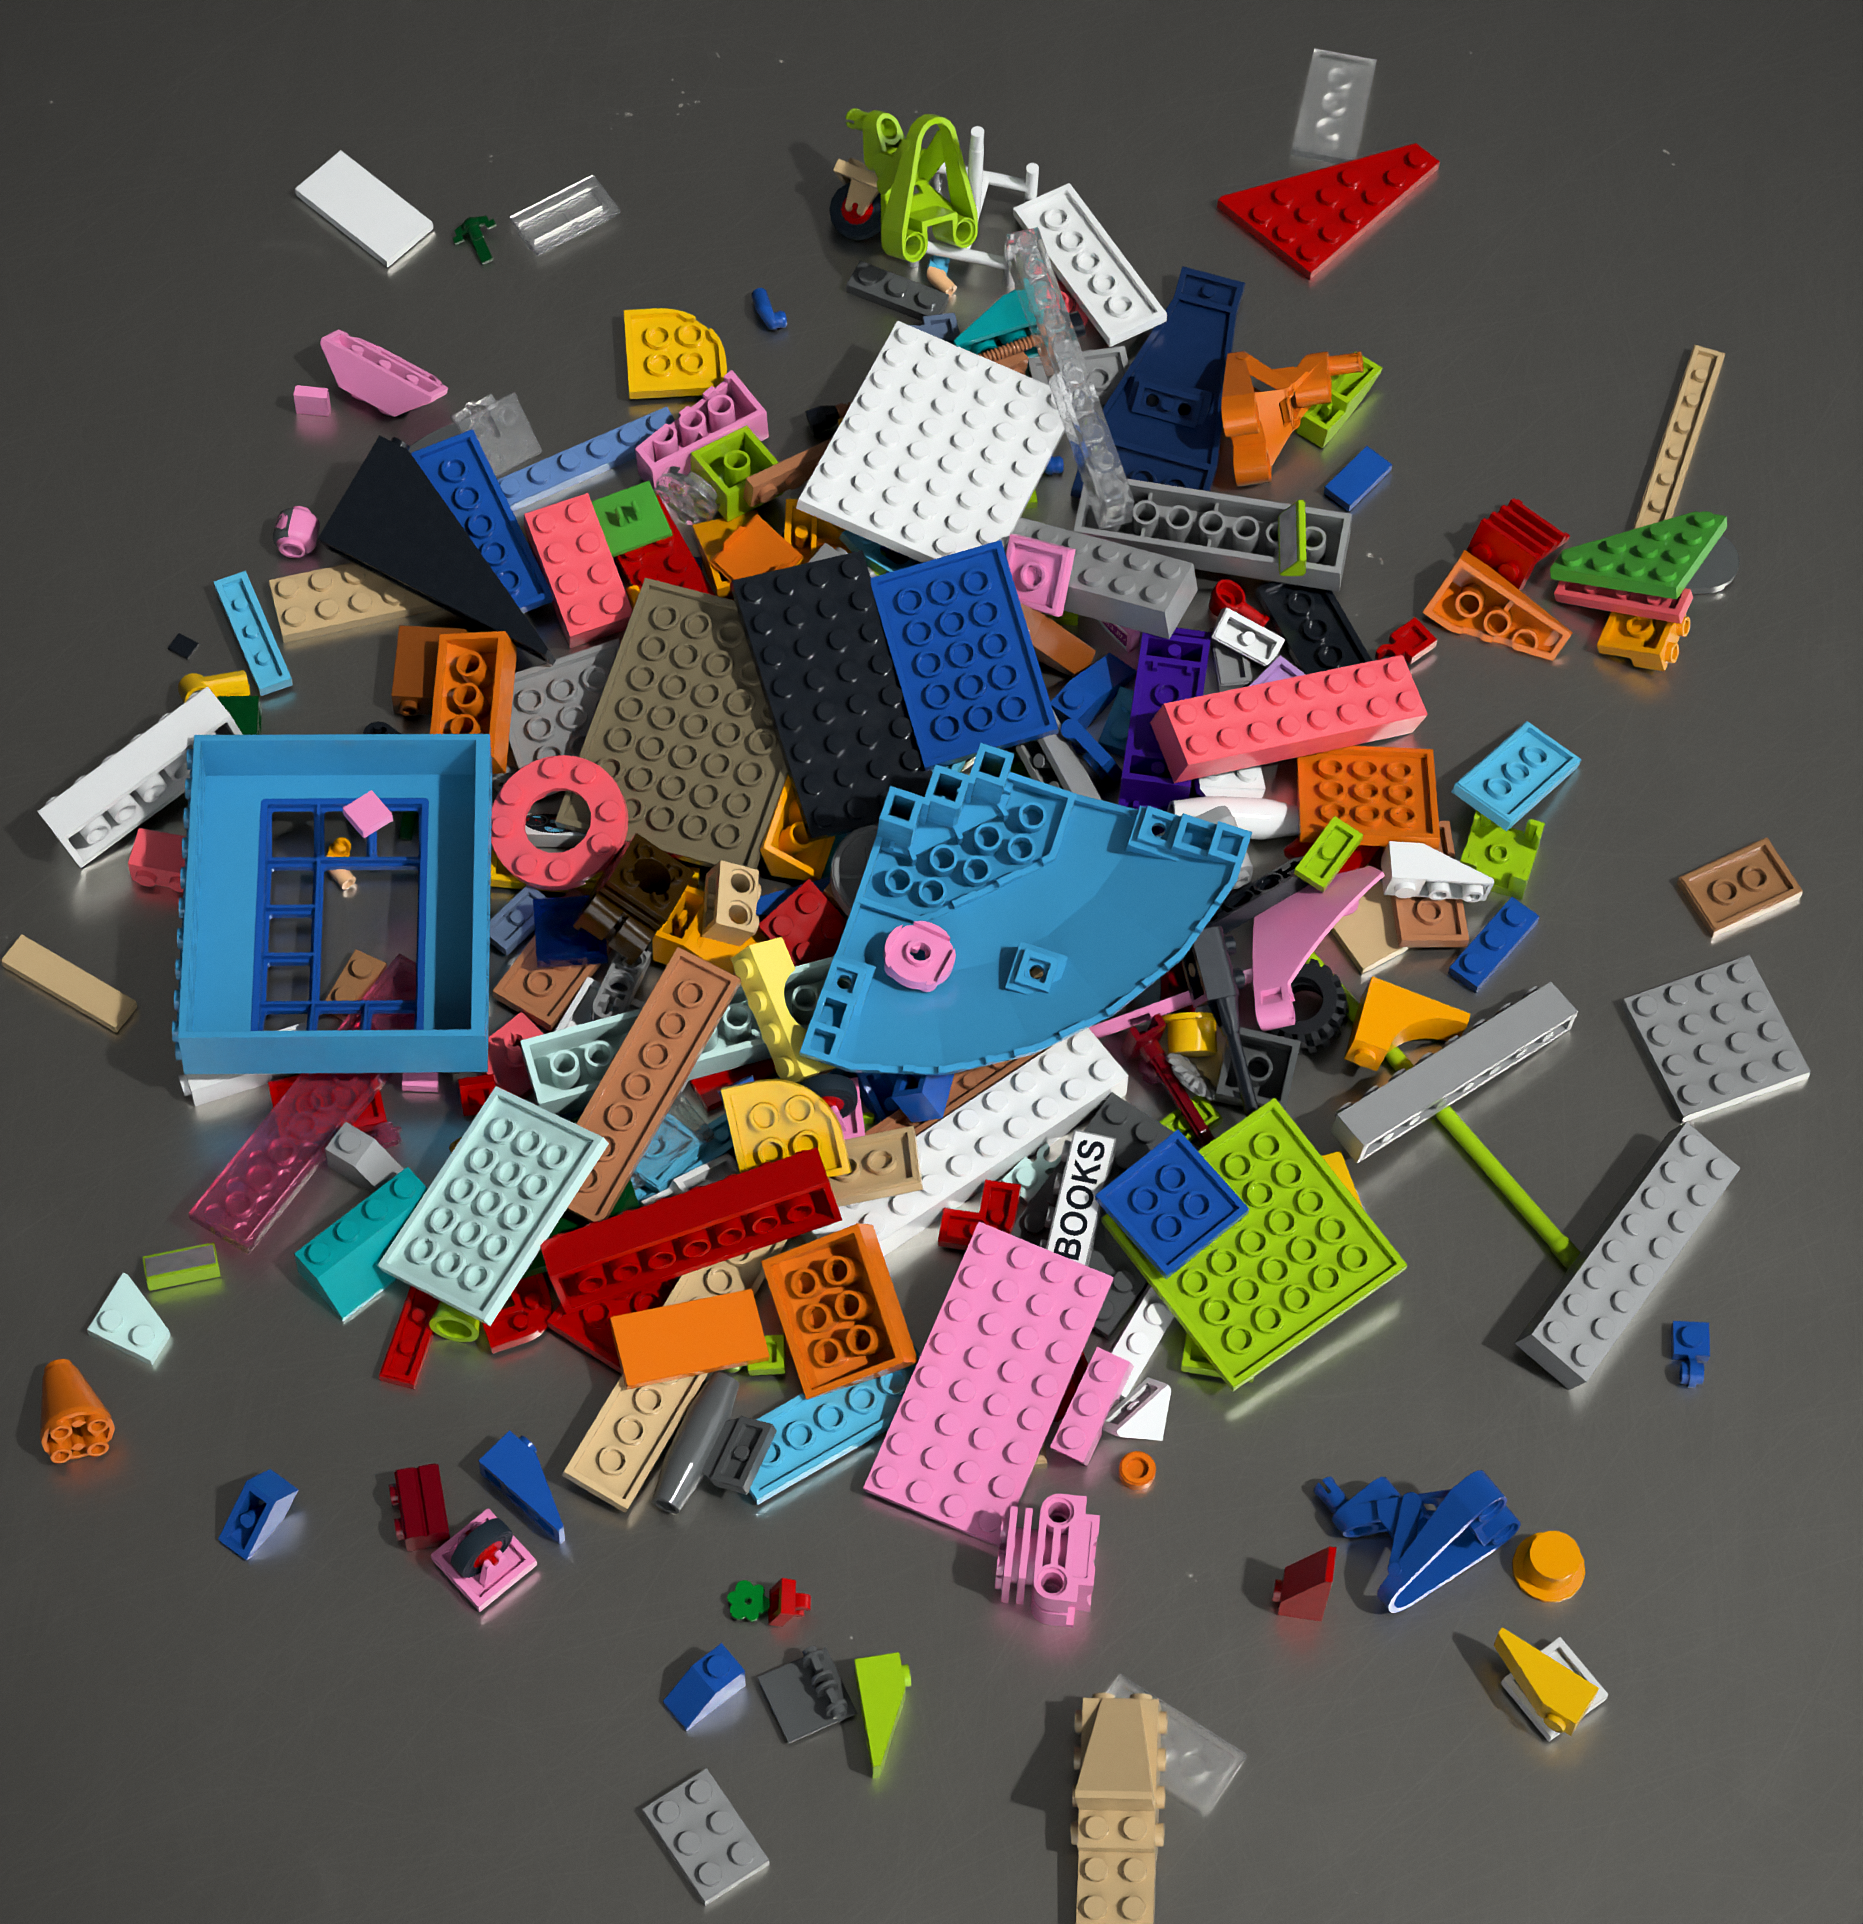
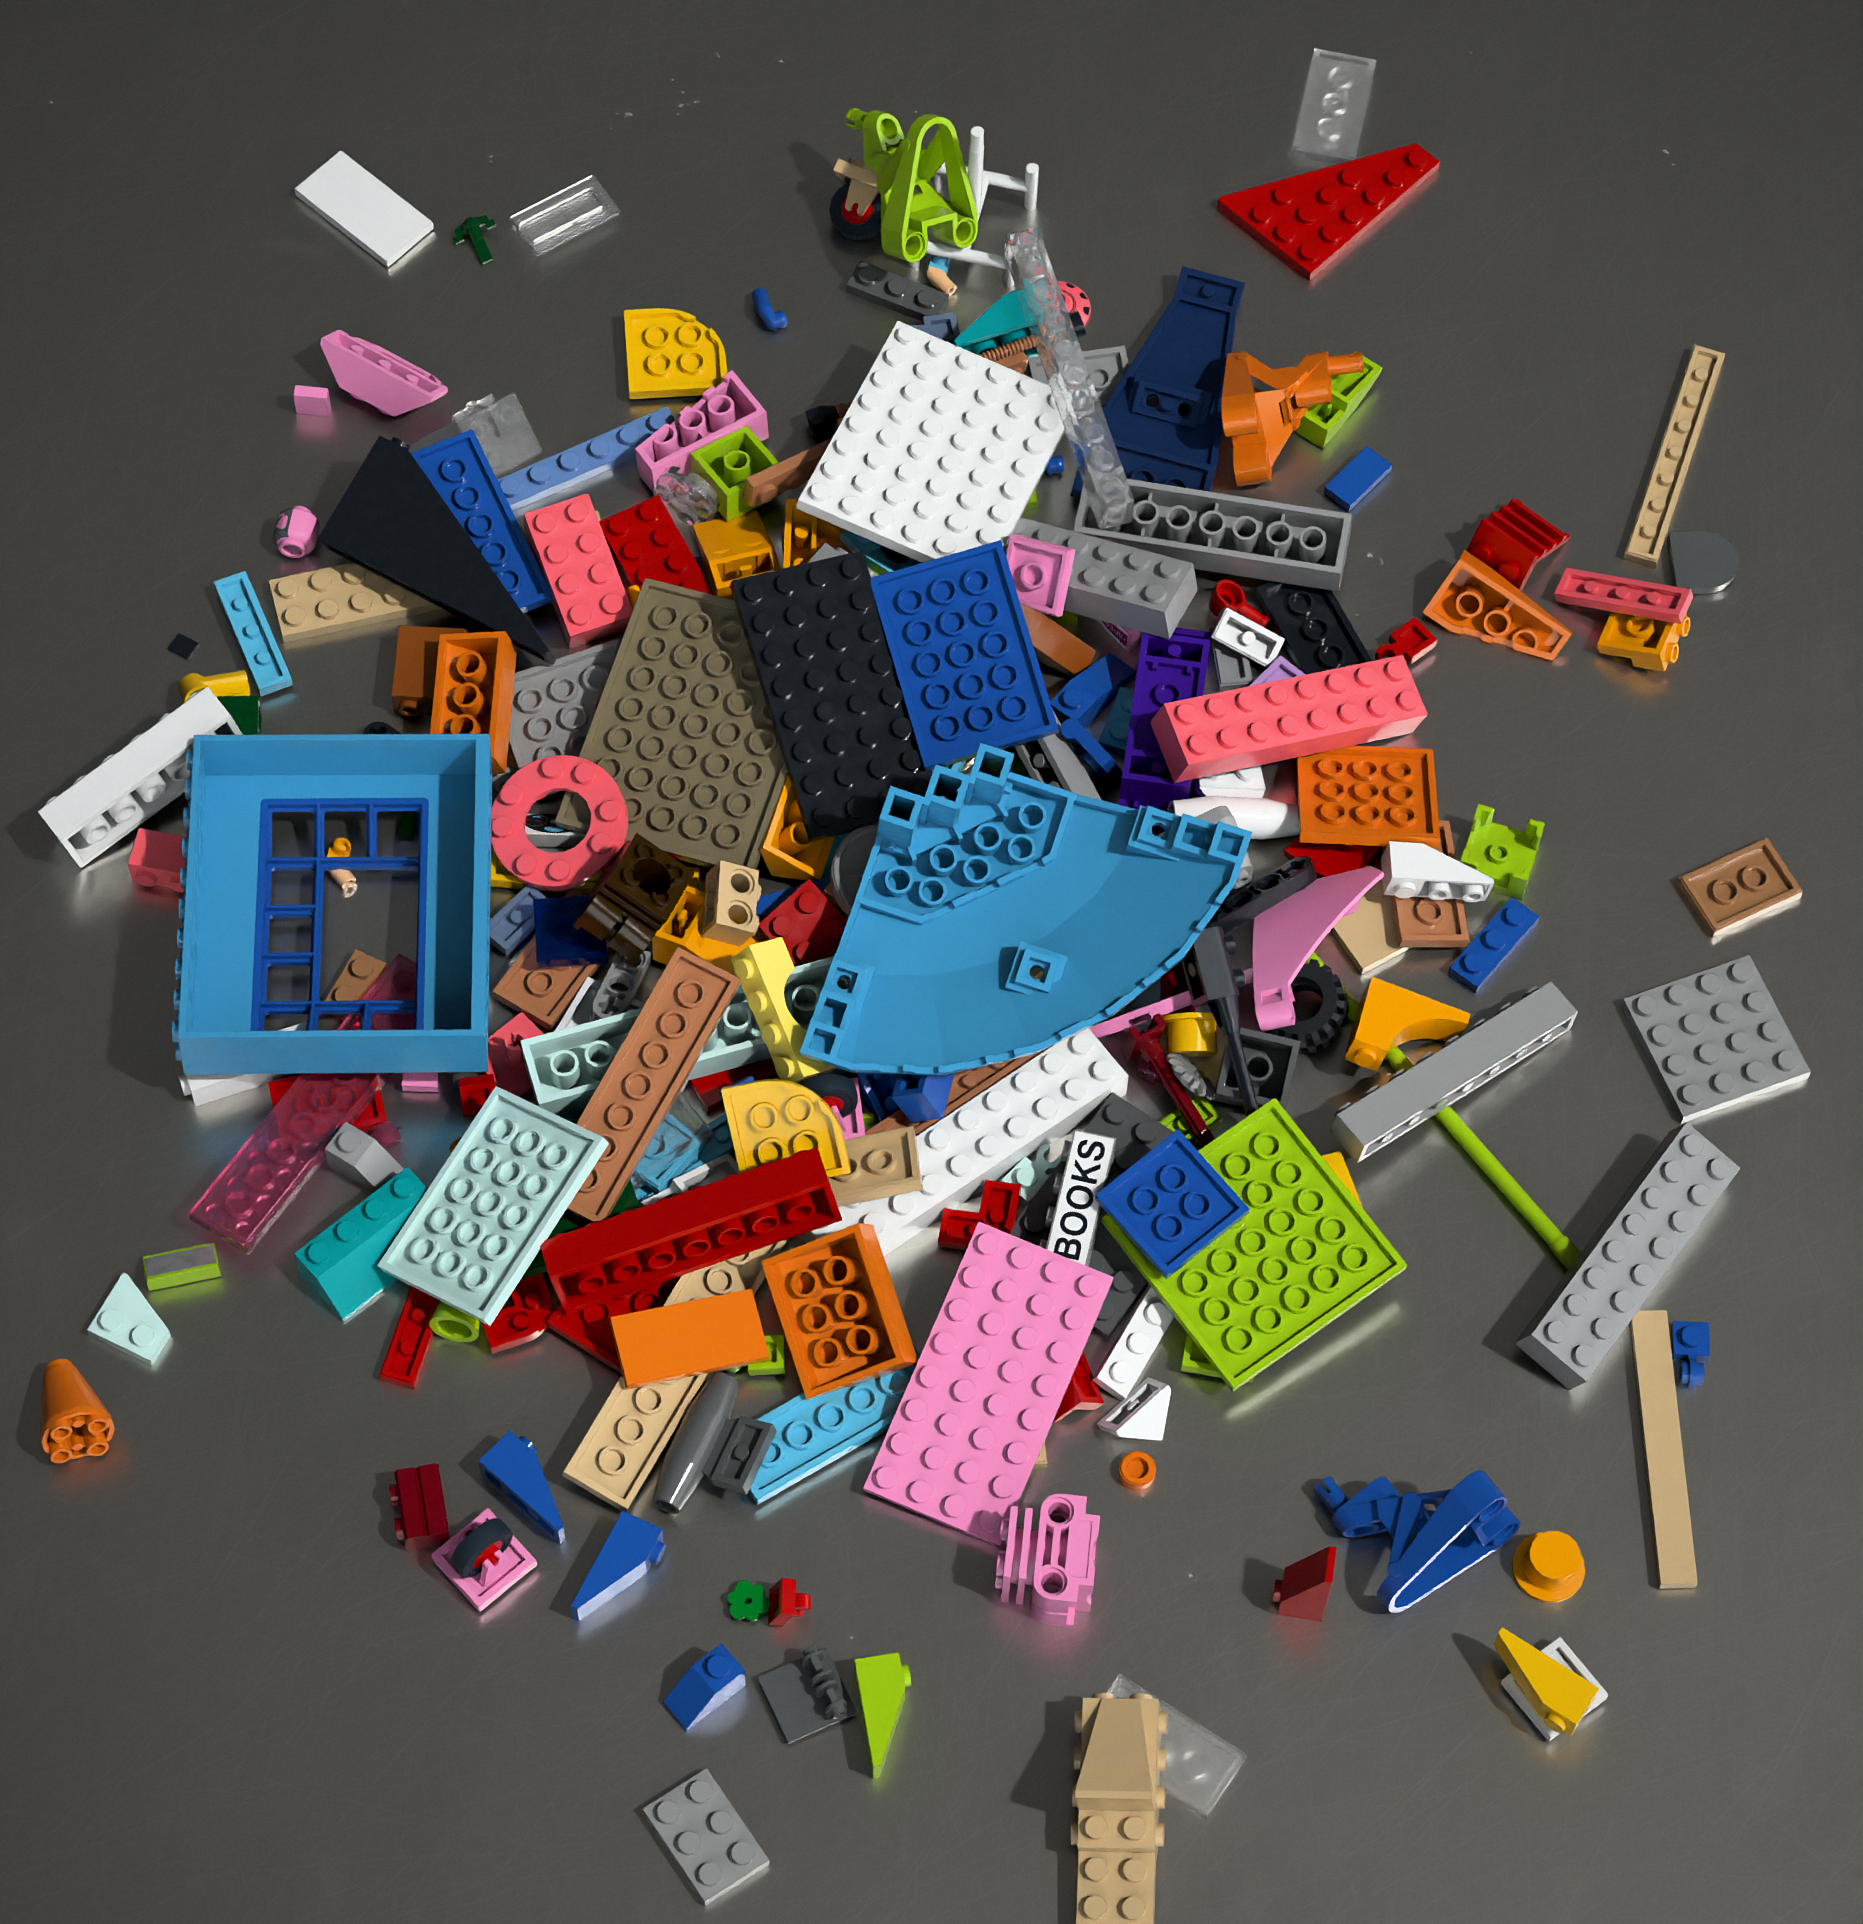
(69, 983): tan tile -> none
(257, 1513): blue slope -> none
(367, 814): bright pink tile -> none
(621, 1562): none -> blue slope
(631, 518): bright green piece -> none
(754, 551): orange piece -> none
(915, 973): bright pink plate -> none
(1090, 1406): bright pink arch -> none
(1091, 265): white plate -> none
(1292, 540): slope -> none
(1328, 854): lime plate -> none
(1516, 776): medium azure tile -> none
(1647, 559): bright green plate -> none
(1663, 1450): none -> tan tile

